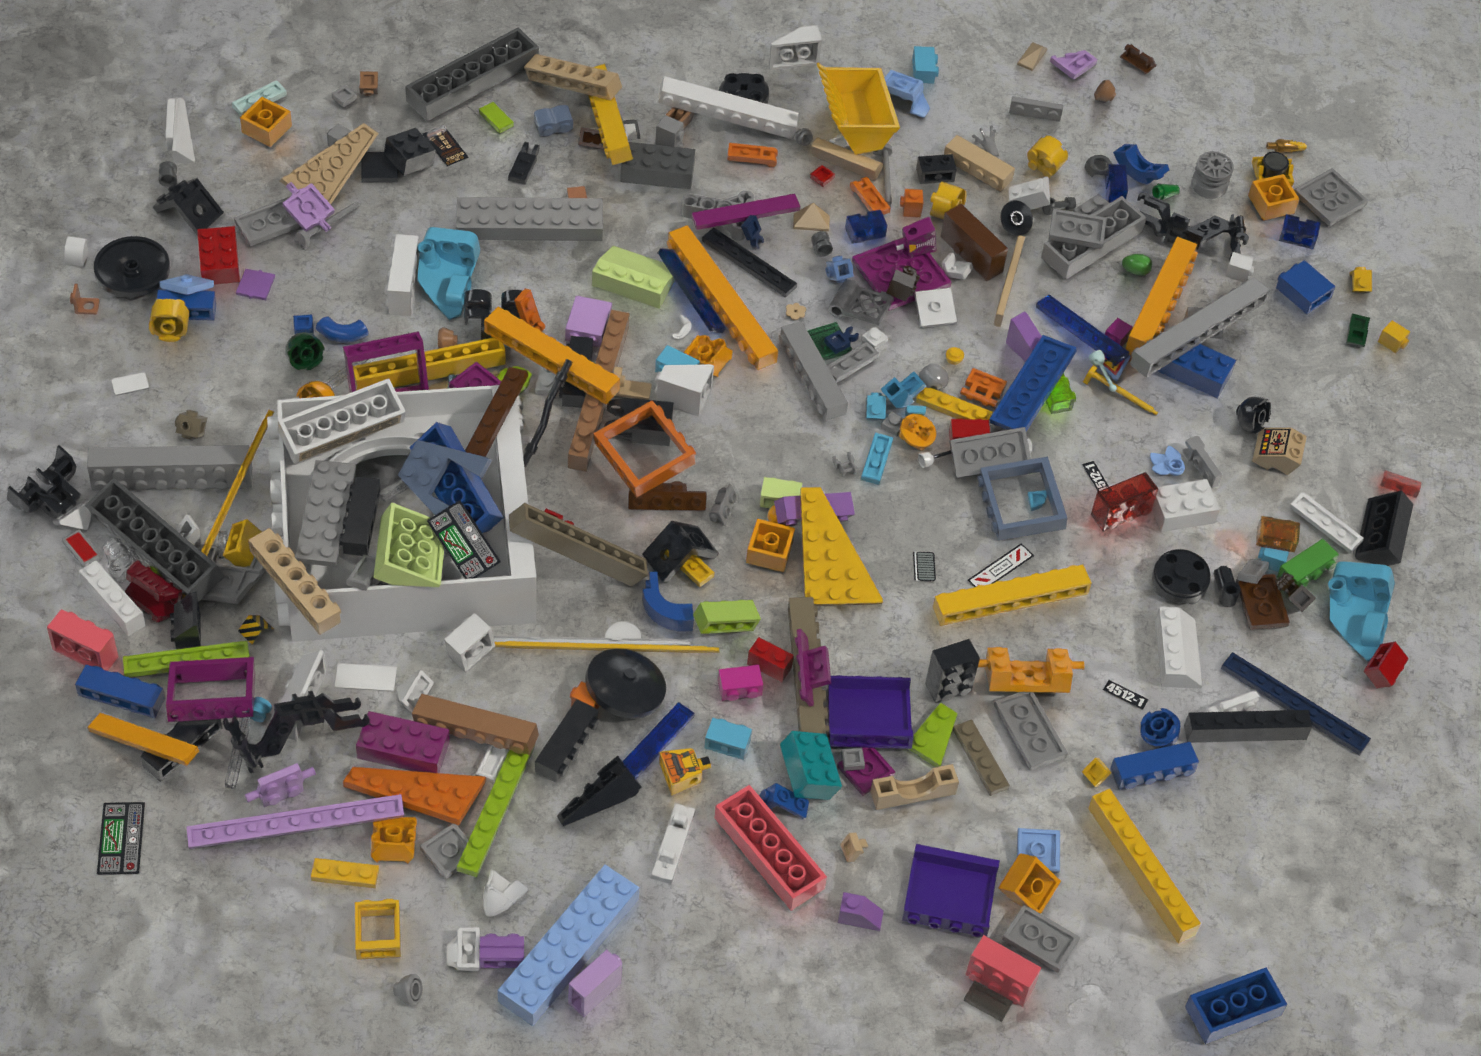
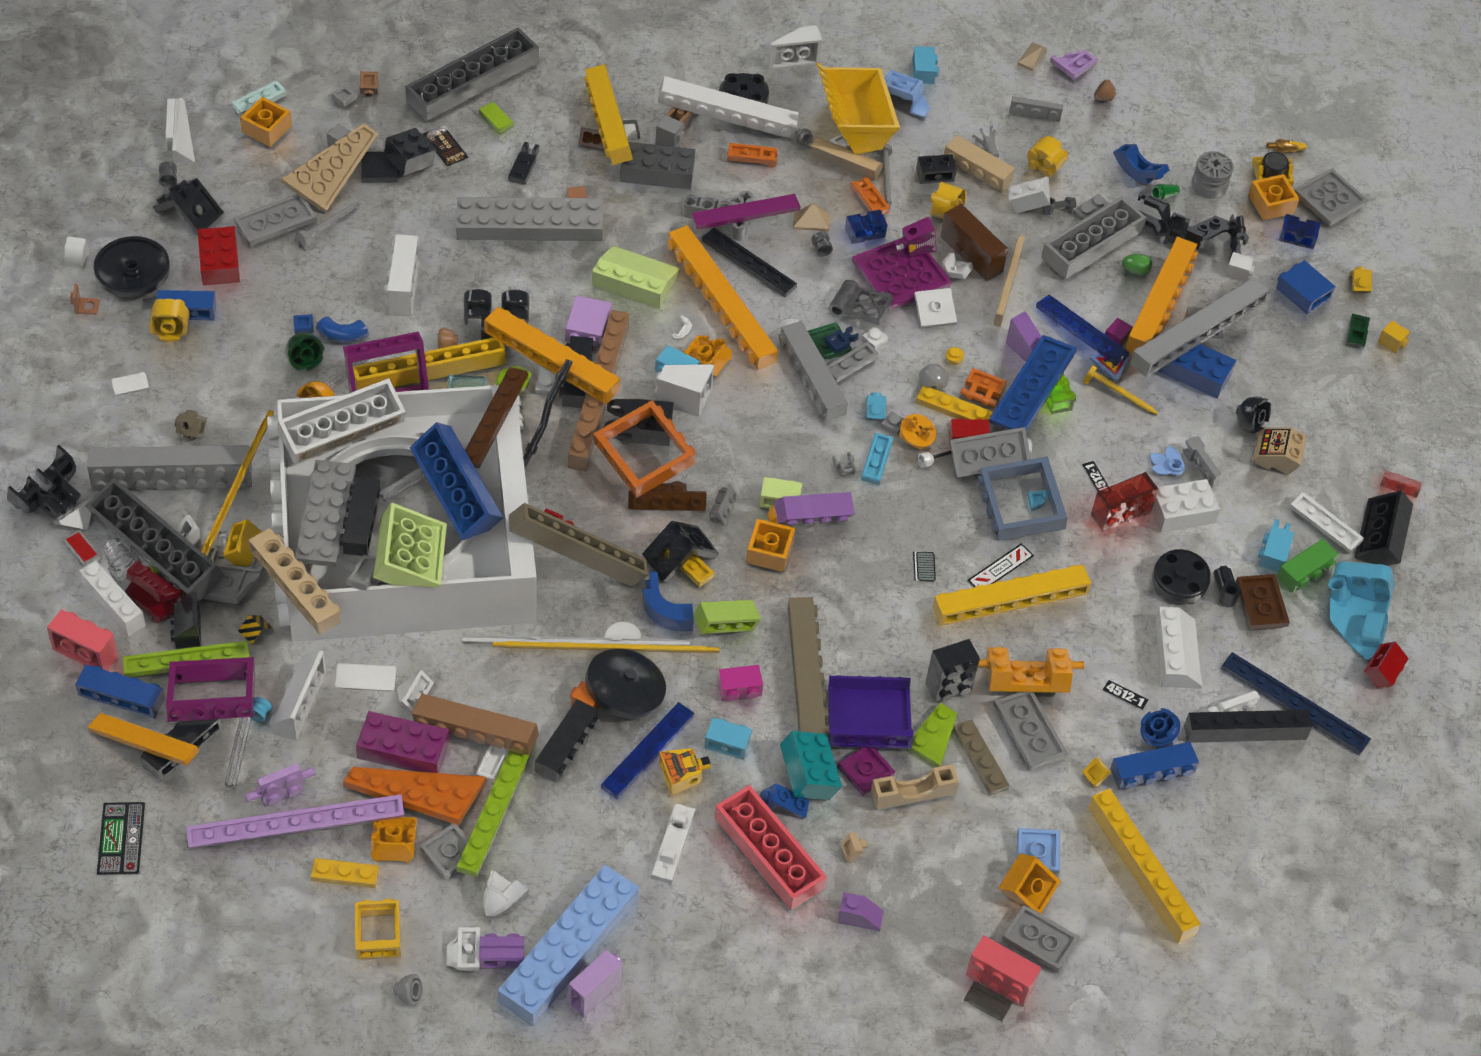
(186, 284): light blue plate -> none
(255, 284): medium lavender piece -> none
(308, 207): lavender plate -> none
(308, 709): black piece -> none
(427, 465): sand blue wing -> none
(447, 266): medium azure panel -> none
(463, 541): sticker -> none
(469, 642): white brick -> none
(473, 377): magenta tile -> none
(528, 310): orange plate -> none
(553, 120): sand blue brick -> none
(573, 76): tan brick -> none
(610, 788): black wedge -> none
(632, 389): tan bracket -> none
(691, 290): clear blue tile -> none
(751, 230): dark blue plate -> none
(771, 659): red brick -> none
(795, 311): tan plant -> none
(813, 667): magenta bracket -> none
(822, 175): red tile -> none
(829, 559): yellow wing -> none
(839, 269): medium blue brick -> none
(852, 759): light grey tile -> none
(902, 392): dark azure brick -> none
(903, 283): dark brown brick -> none
(912, 202): orange brick -> none
(915, 410): medium azure tile -> none
(950, 891): dark purple panel -> none
(1022, 215): black dish -> none
(1077, 228): light grey plate -> none
(1090, 167): dark grey piece -> none
(1097, 358): light aqua hinge -> none
(1116, 182): clear blue brick -> none
(1140, 61): reddish brown hinge -> none
(1235, 1005): blue brick -> none
(1253, 571): light grey tile -> none
(1278, 534): clear orange brick -> none
(1296, 593): dark brown brick -> none

